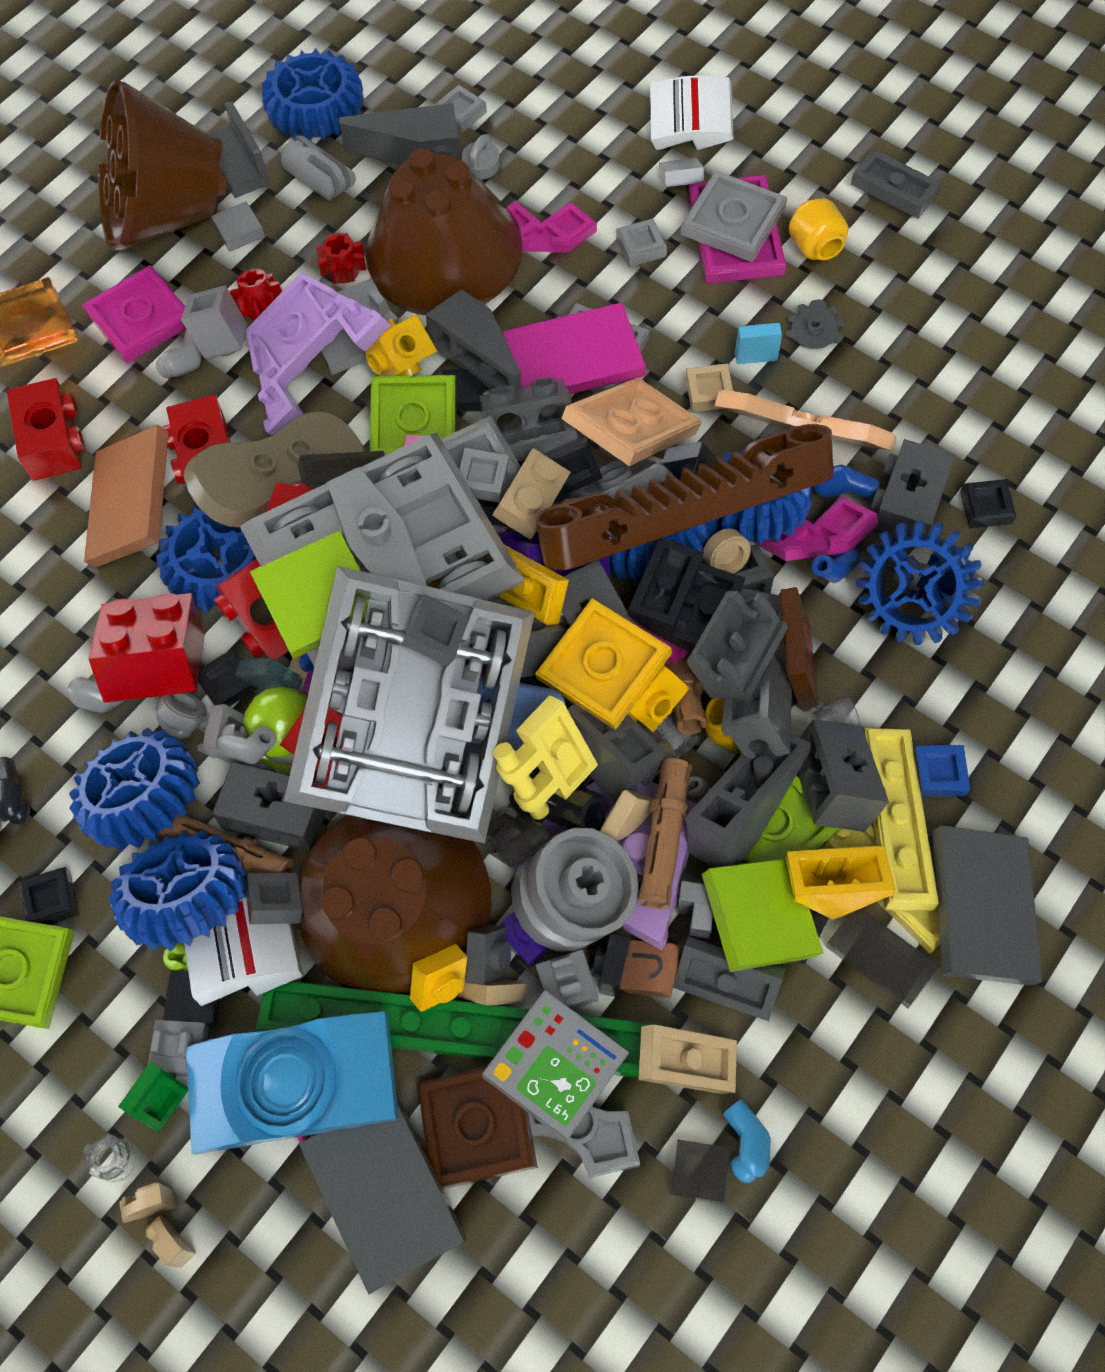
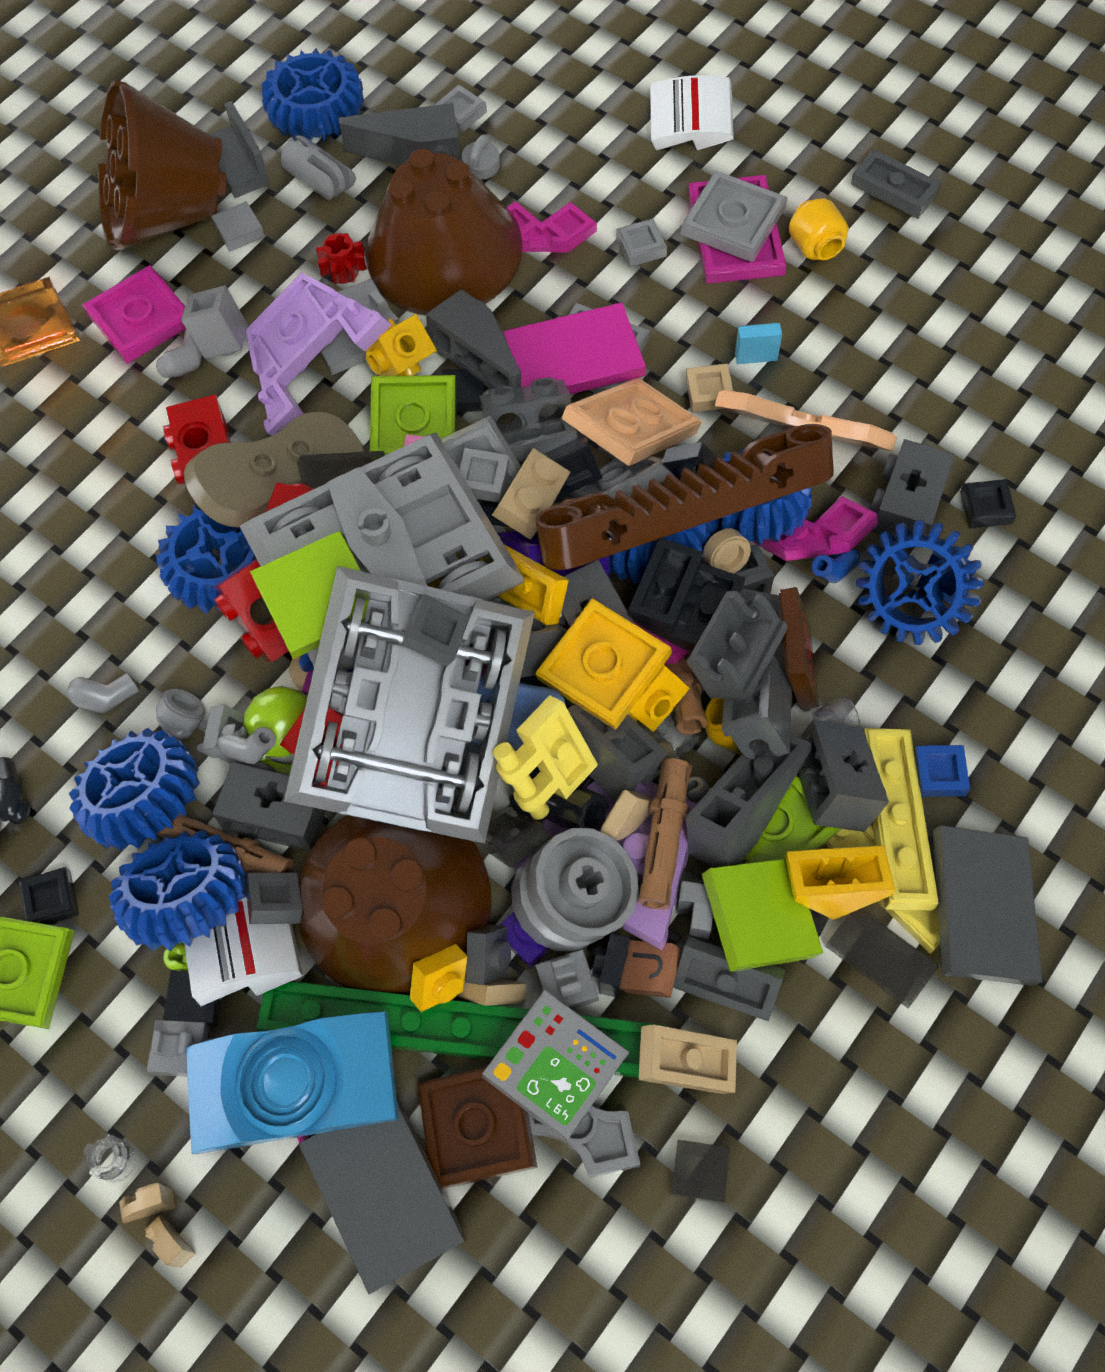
(45, 429): red brick -> none
(126, 497): nougat tile -> none
(147, 647): red brick -> none
(153, 1097): green tile -> none
(220, 682): black tile -> none
(255, 292): red gear -> none
(267, 674): clear light blue tile -> none
(681, 172): light grey tile -> none
(754, 1143): dark azure arm -> none
(815, 325): dark grey piece -> none
(847, 480): blue arm -> none

